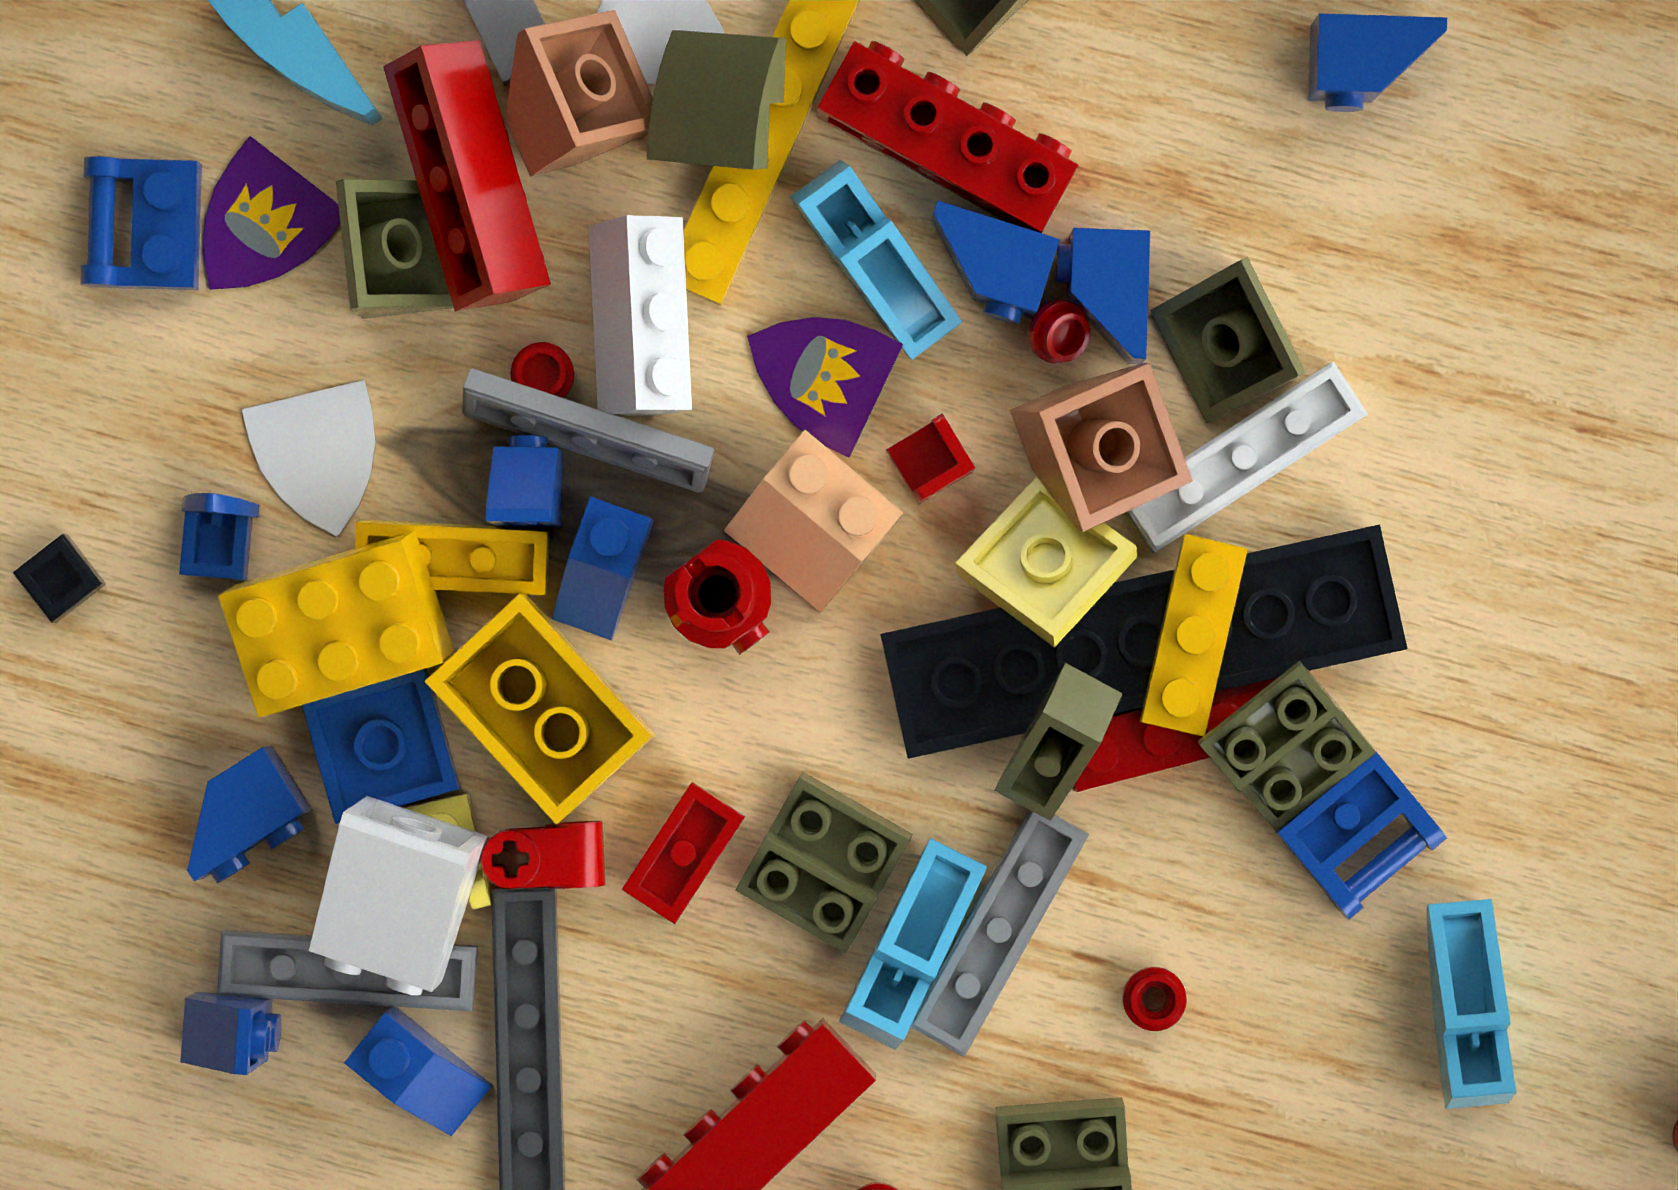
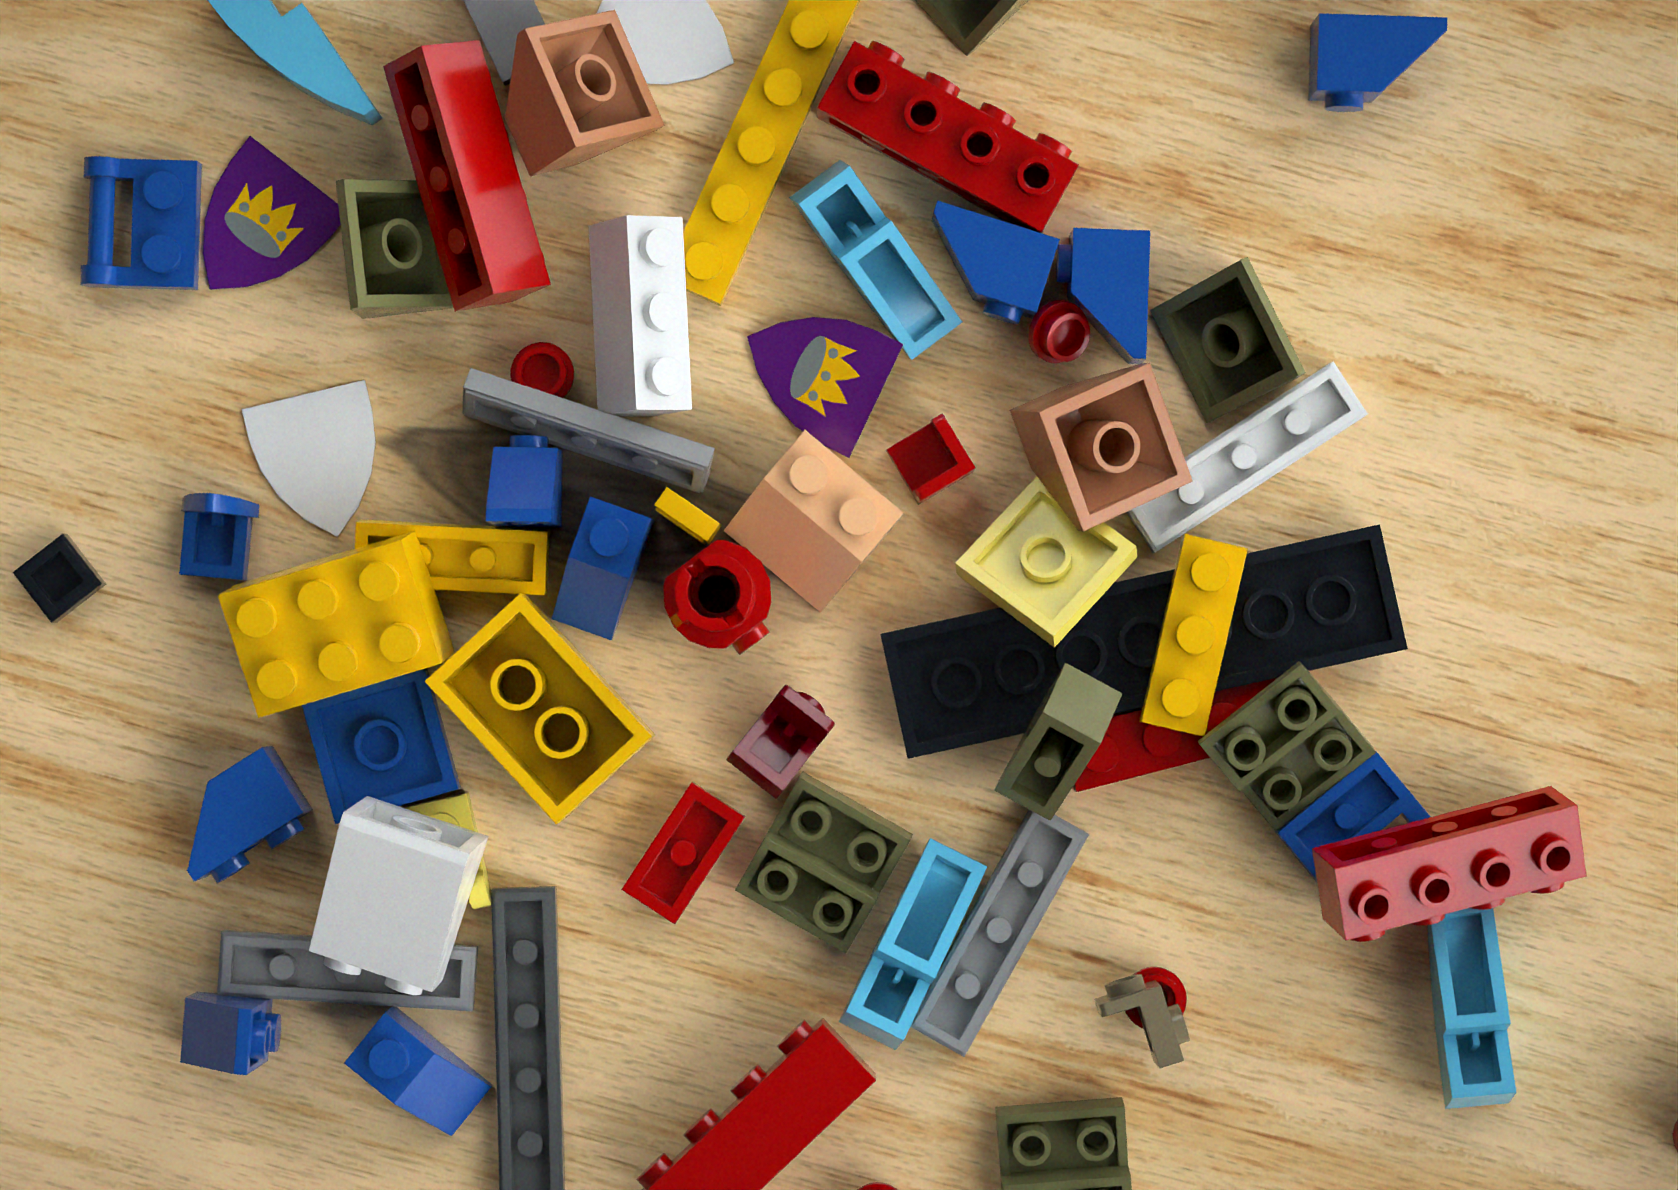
(559, 856): red piece -> none
(687, 516): none -> yellow tile
(716, 99): olive slope -> none
(781, 740): none -> dark red bracket
(1161, 1024): none -> dark tan bracket
(1449, 864): none -> brick

